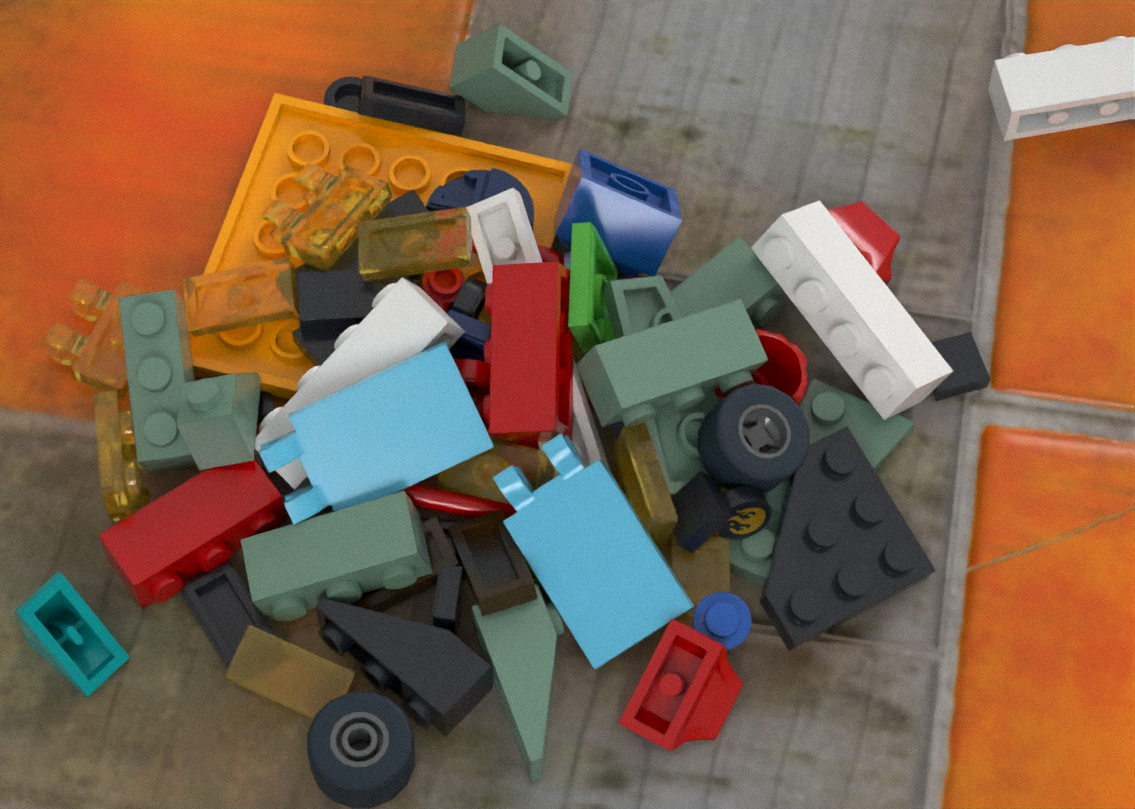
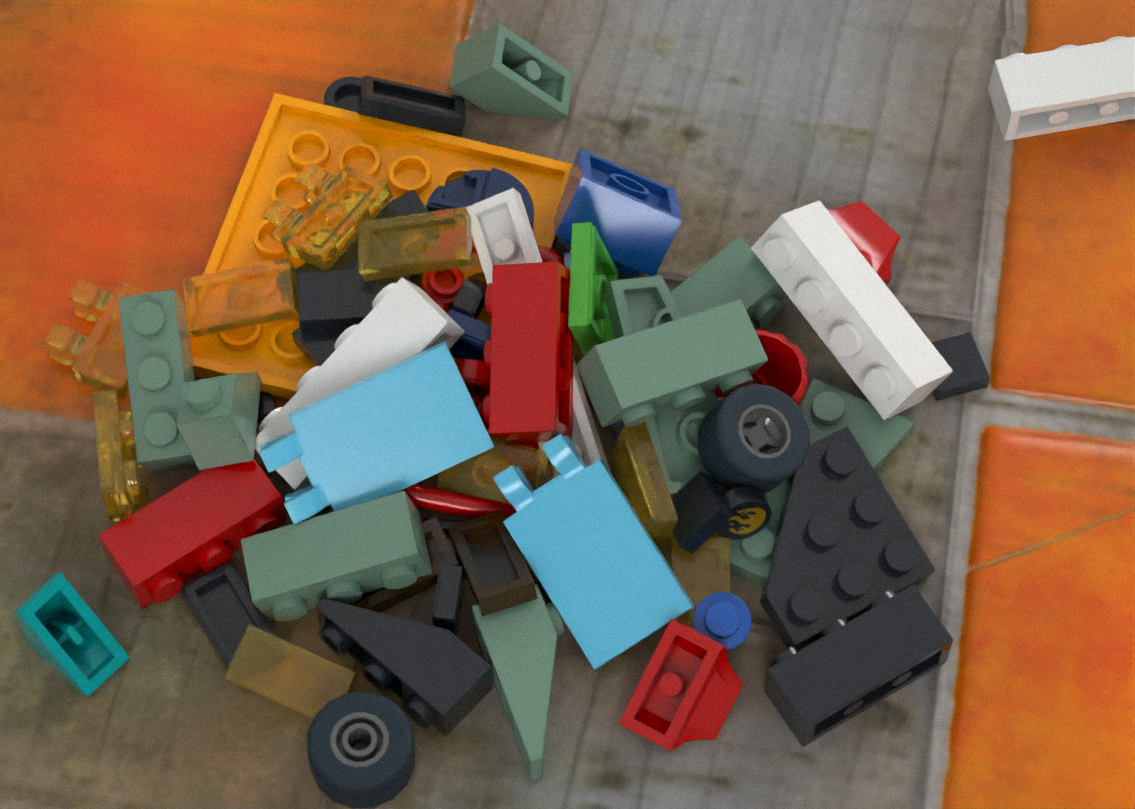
(856, 663): none -> black brick

